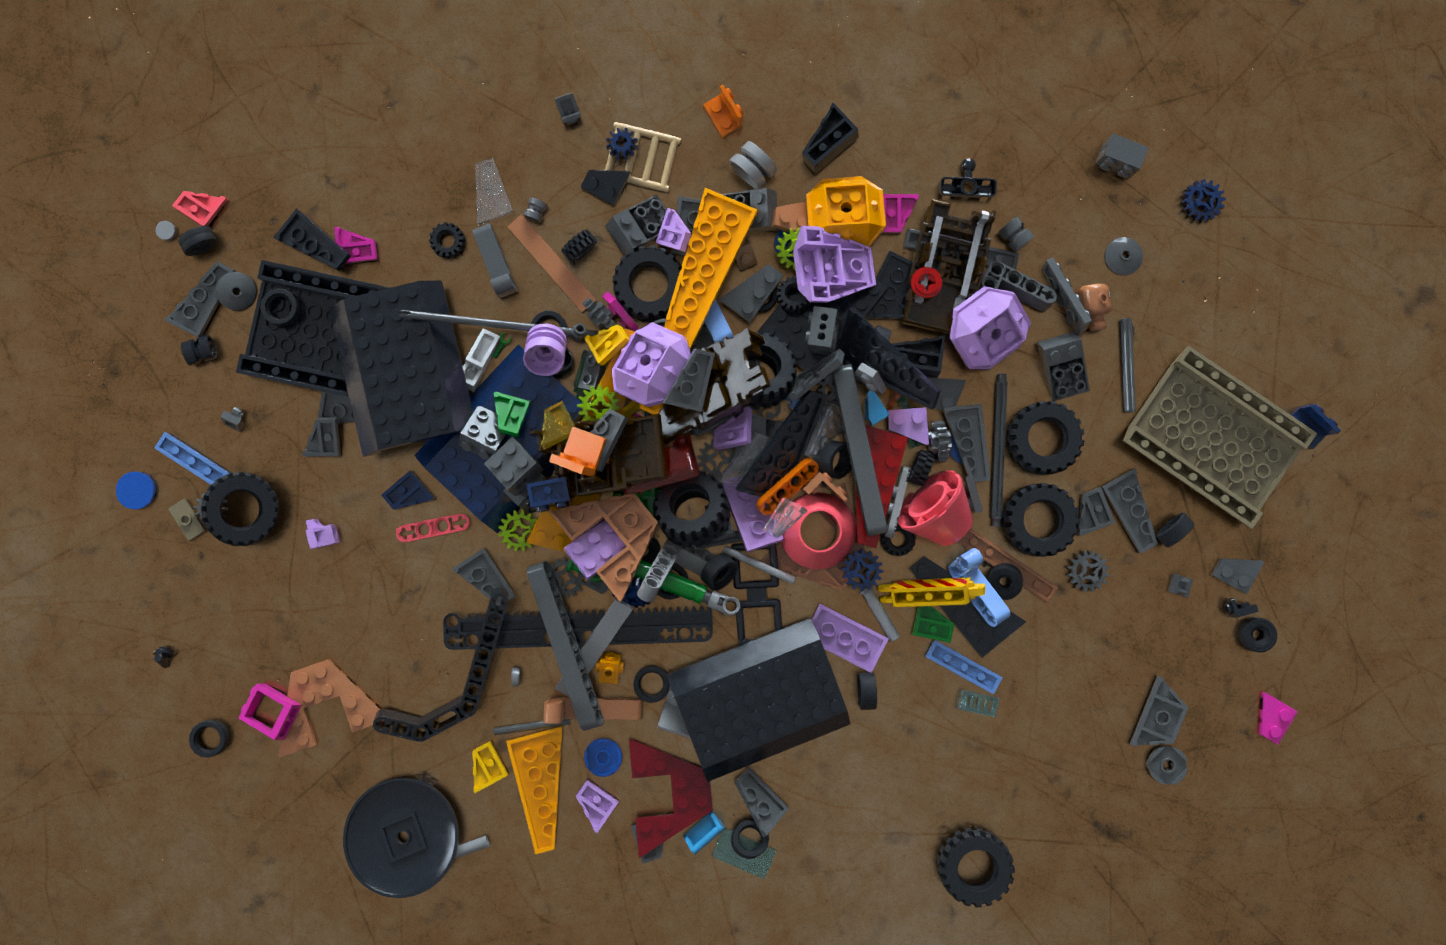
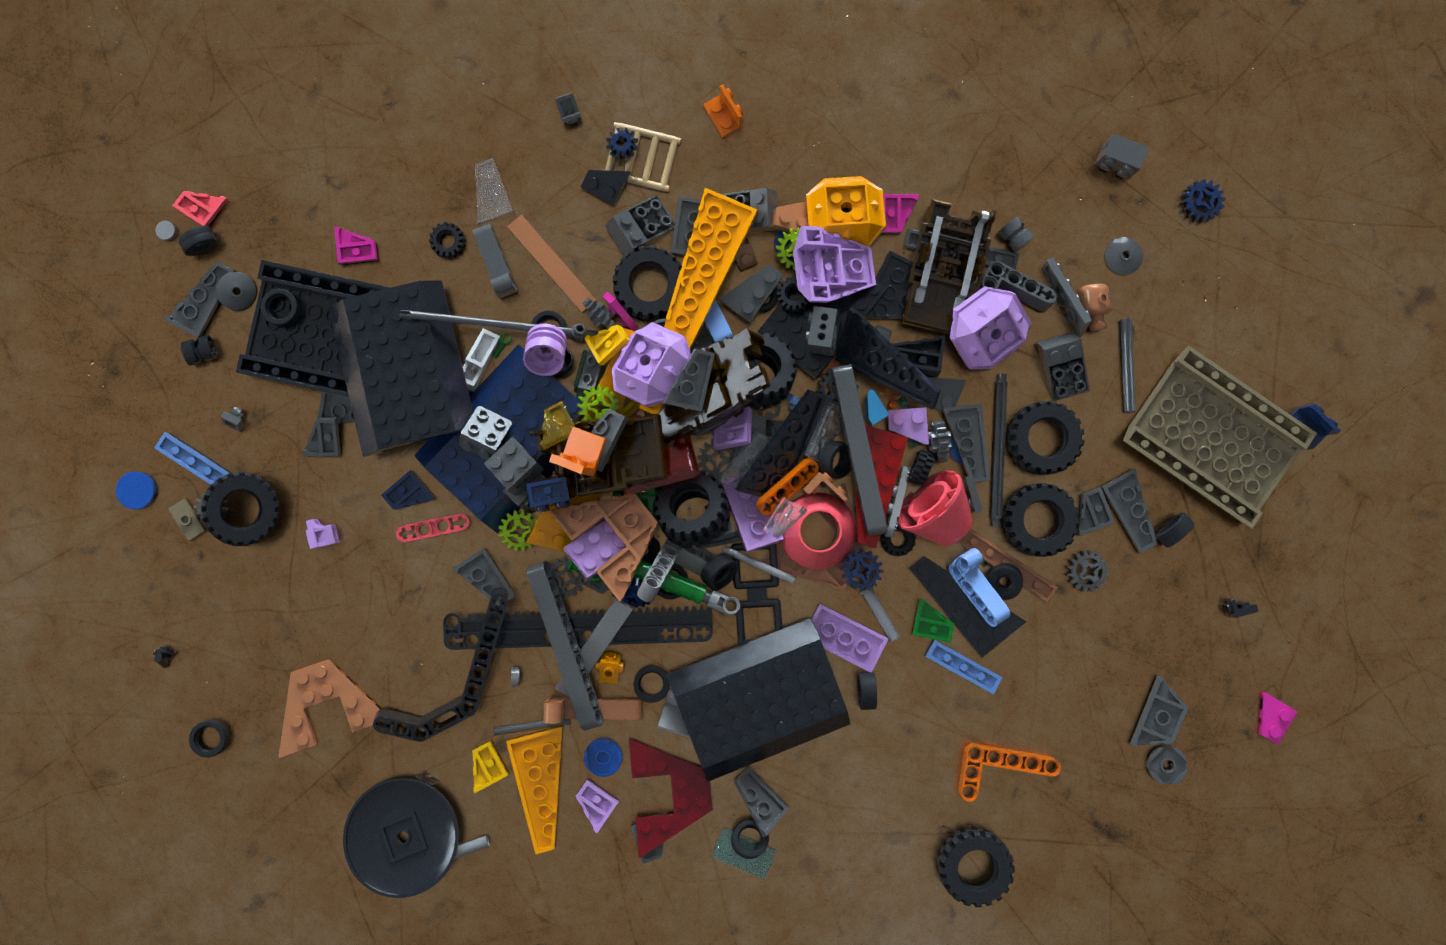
(285, 718): dark pink window -> none
(310, 239): black wing -> none
(510, 413): wing -> none
(535, 209): flat silver wheel -> none
(579, 246): black tyre -> none
(673, 232): lavender wing -> none
(703, 832): dark azure tile -> none
(753, 165): light grey wheel -> none
(810, 377): dark grey wing -> none
(830, 139): black wedge -> none
(870, 378): light grey wing -> none
(931, 592): yellow hinge -> none
(933, 276): red gear -> none
(956, 189): black piece -> none
(963, 700): clear light blue slope -> none
(1001, 762): none -> orange beam
(1180, 585): dark grey tile -> none
(1237, 572): dark grey wing -> none
(1266, 642): black tyre -> none

